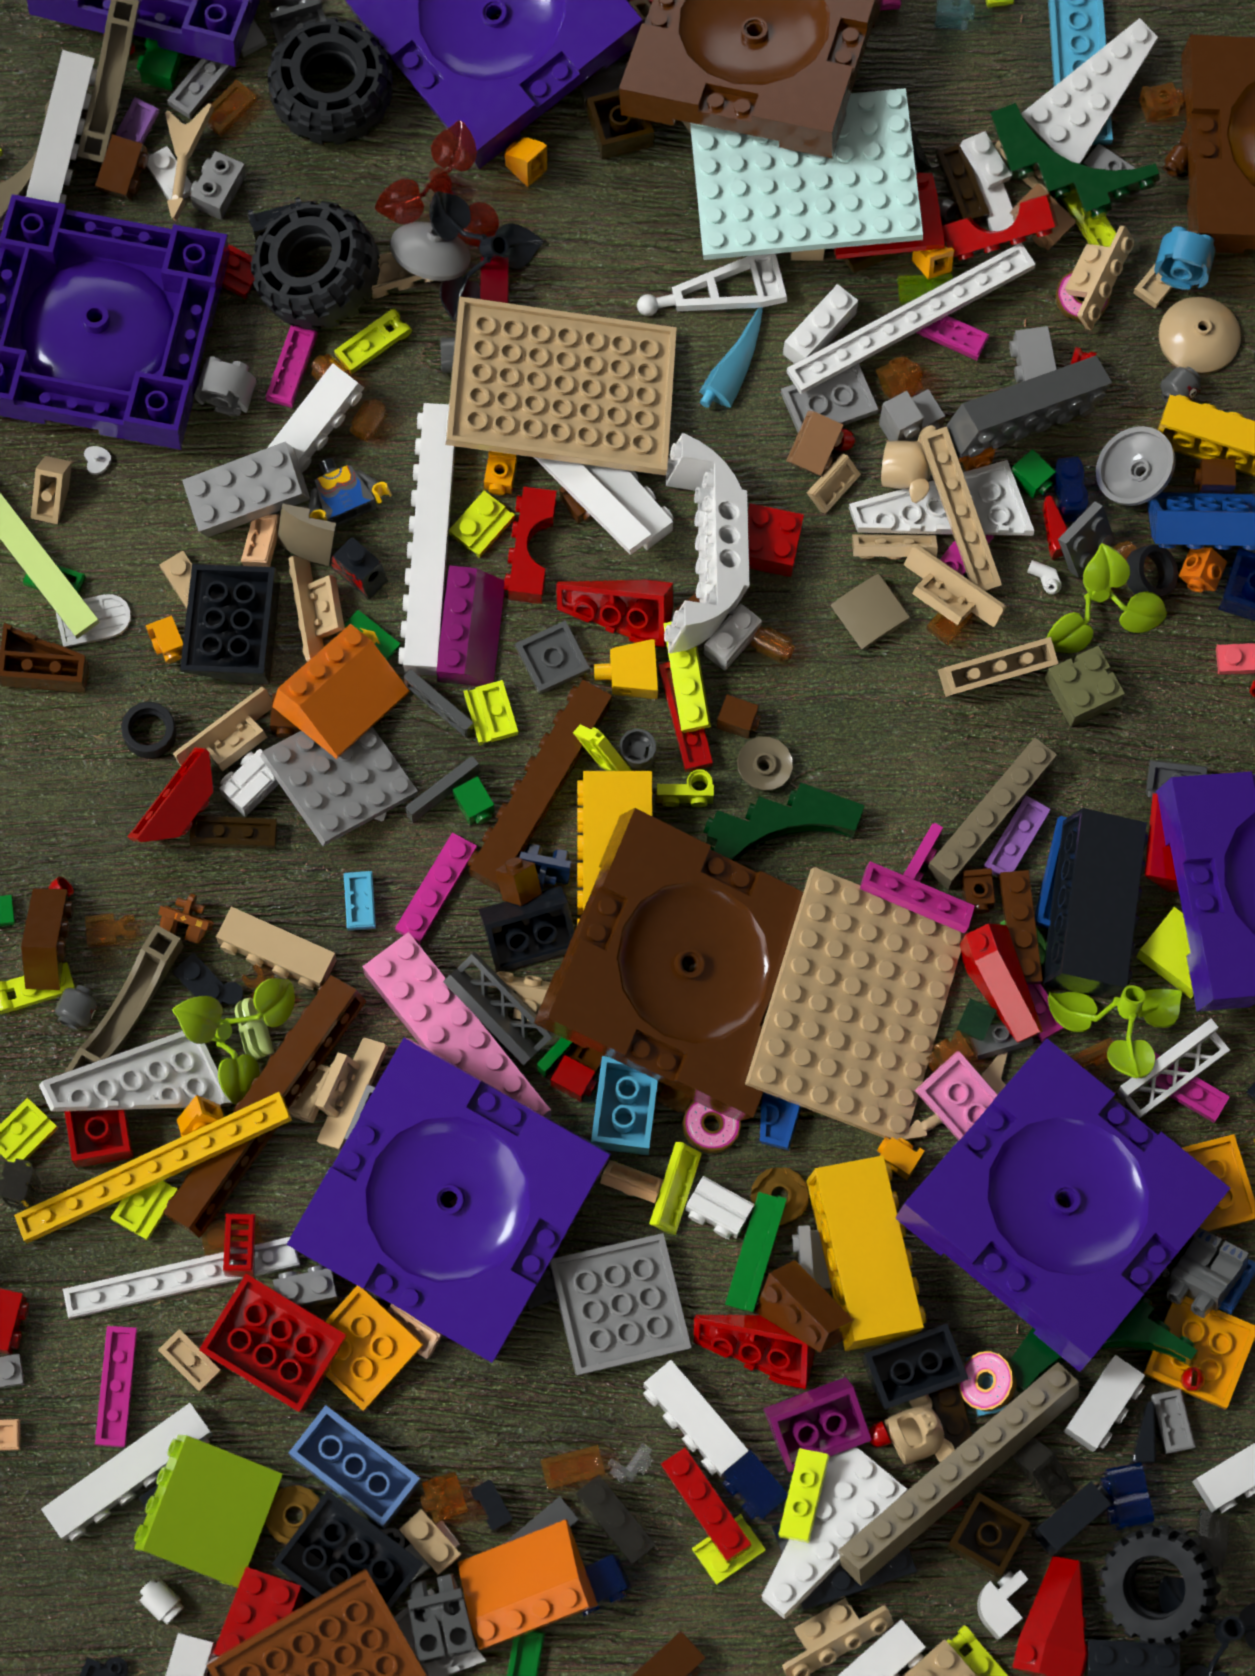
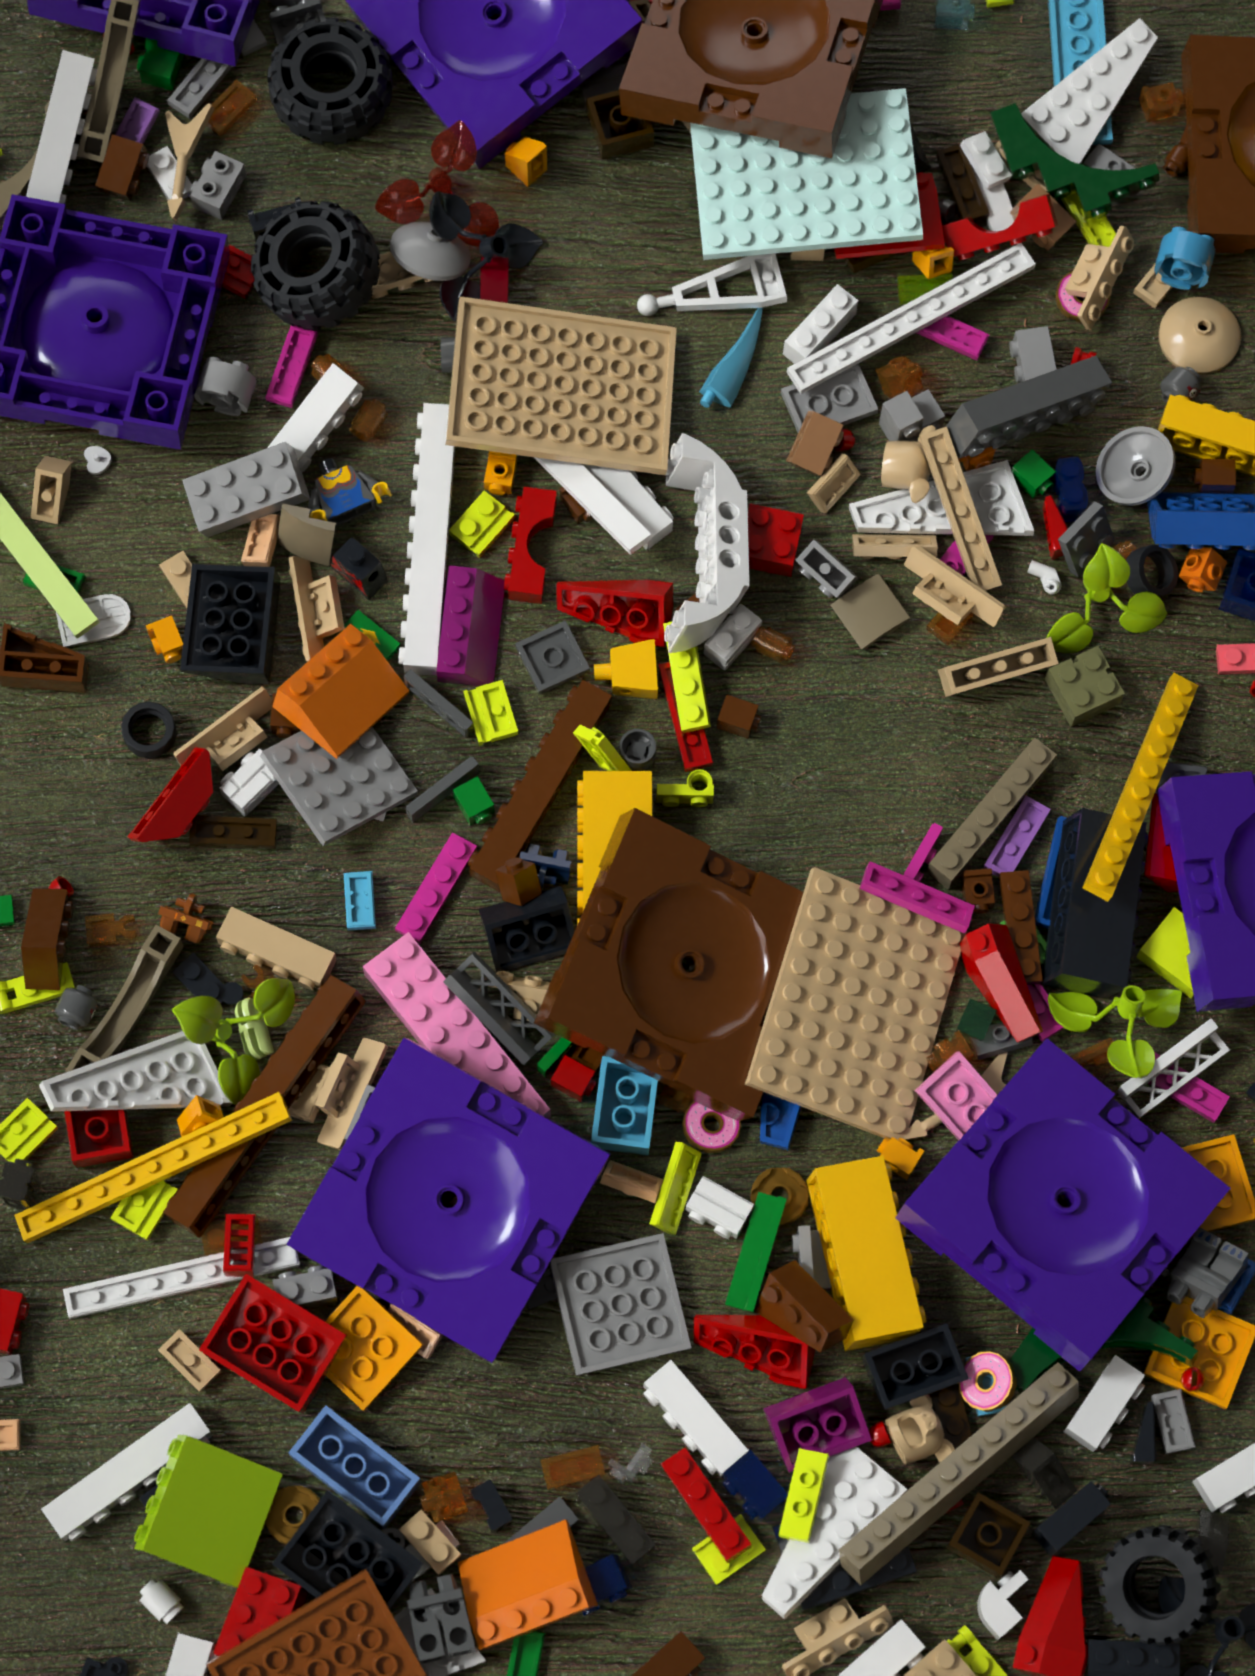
(116, 1386): dark pink plate -> none
(372, 341): neon yellow plate -> none
(766, 751): dark tan dish -> none
(809, 812): dark green arch -> none
(826, 569): none -> light grey brick
(1128, 1497): clear blue brick -> none
(1140, 787): none -> yellow plate

